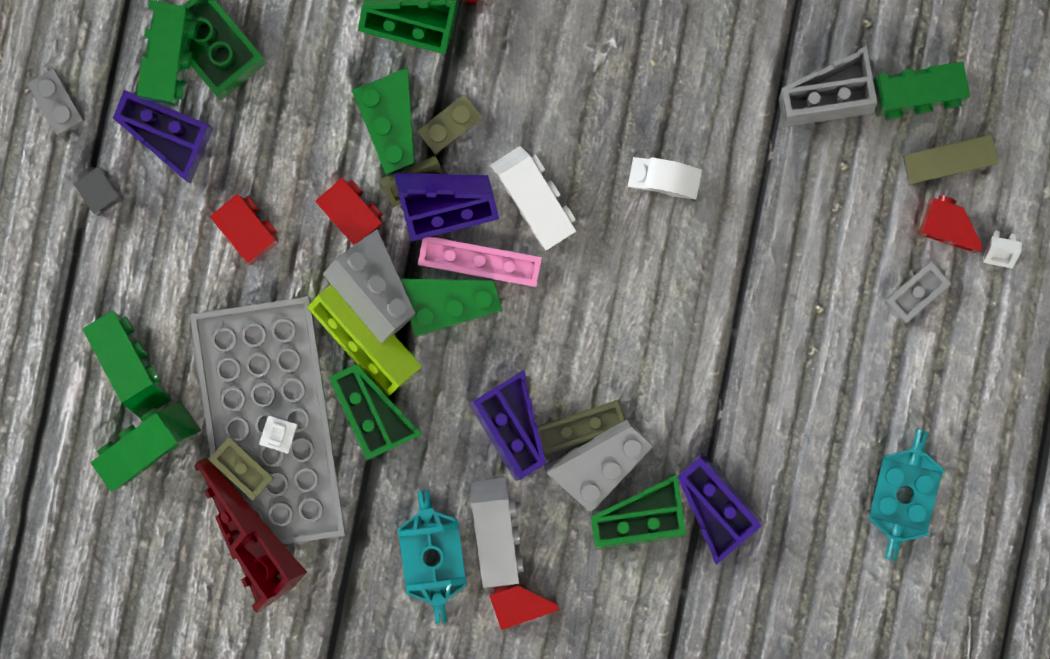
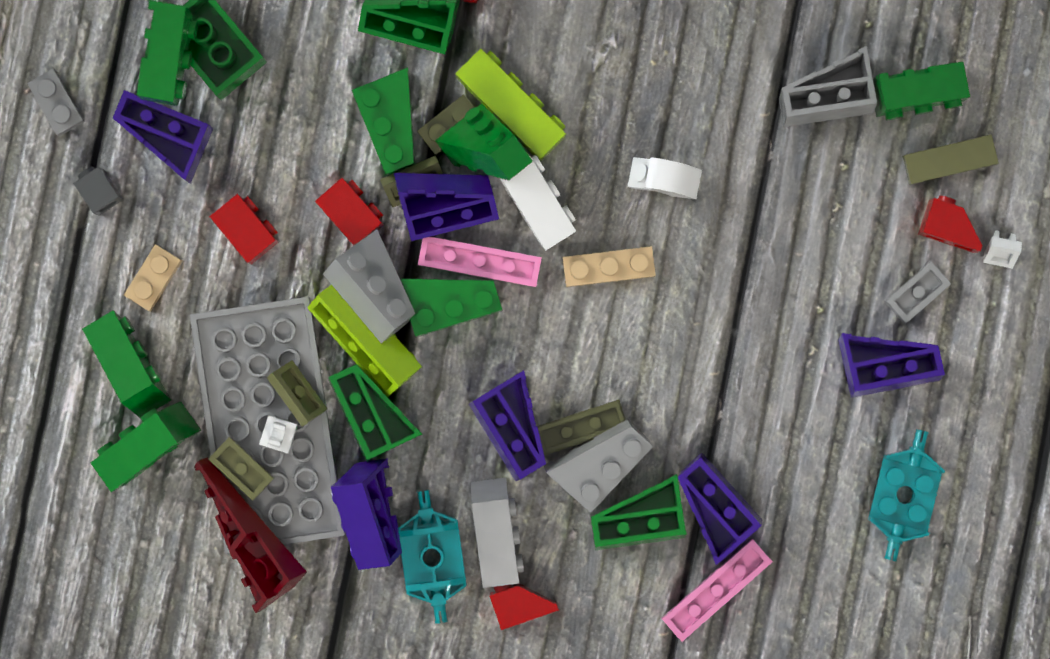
(153, 277): none -> tan plate
(297, 393): none -> olive plate
(366, 514): none -> dark purple wedge
(484, 144): none -> green wedge
(510, 104): none -> lime brick
(608, 266): none -> tan plate
(716, 590): none -> bright pink plate
(886, 365): none -> dark purple wedge

